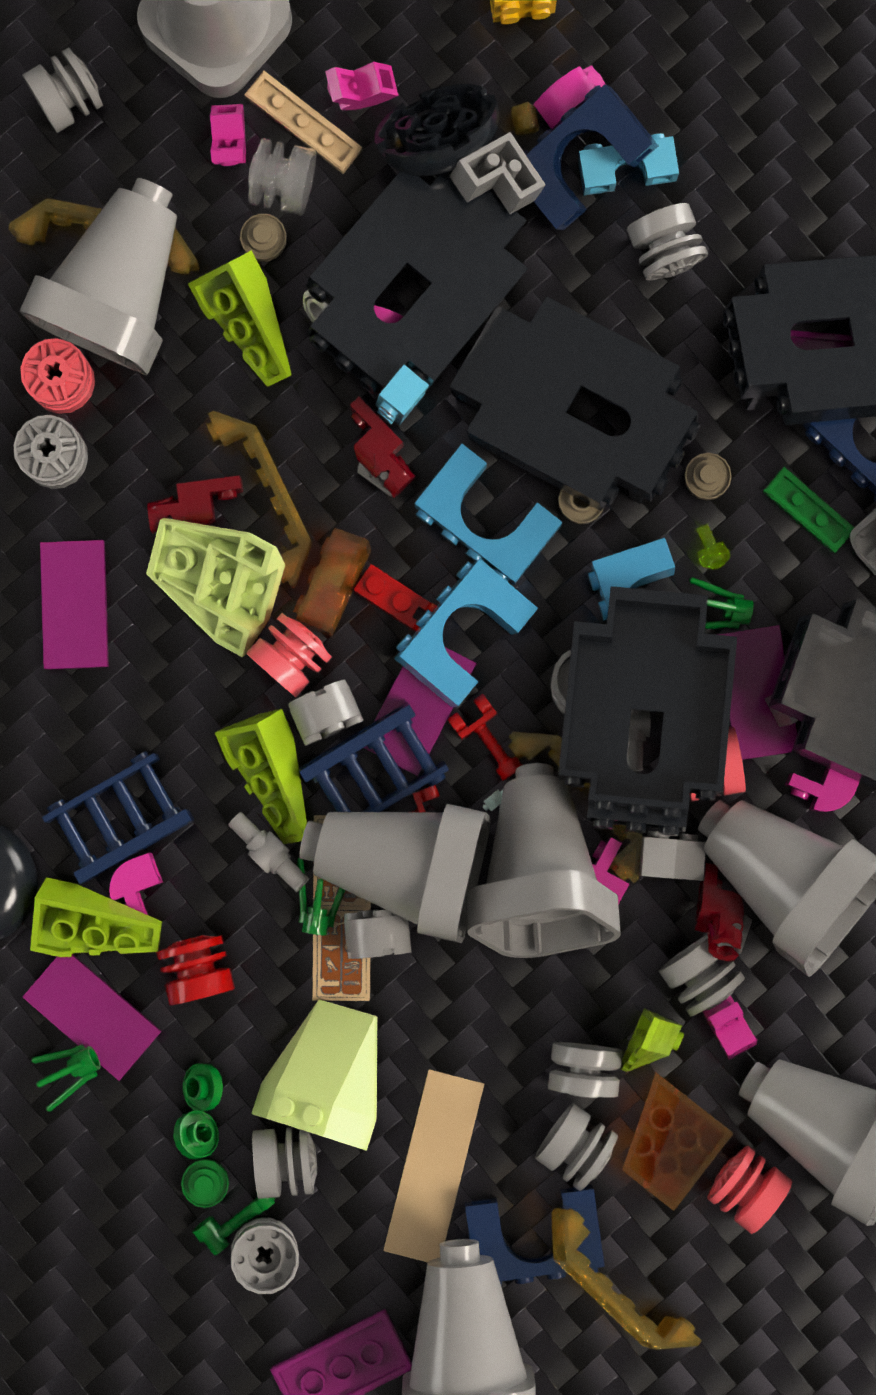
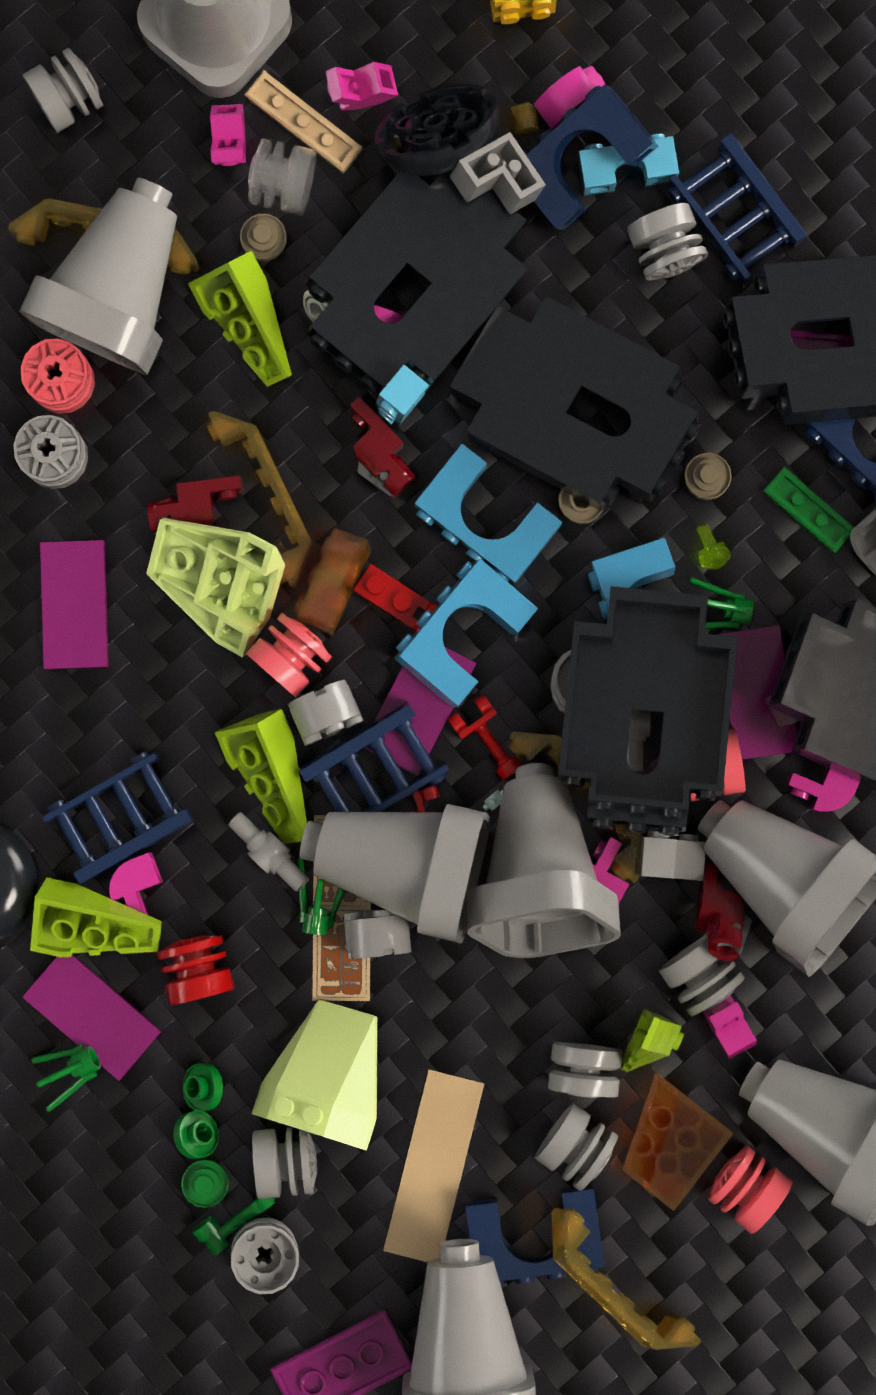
(767, 206): none -> dark blue fence

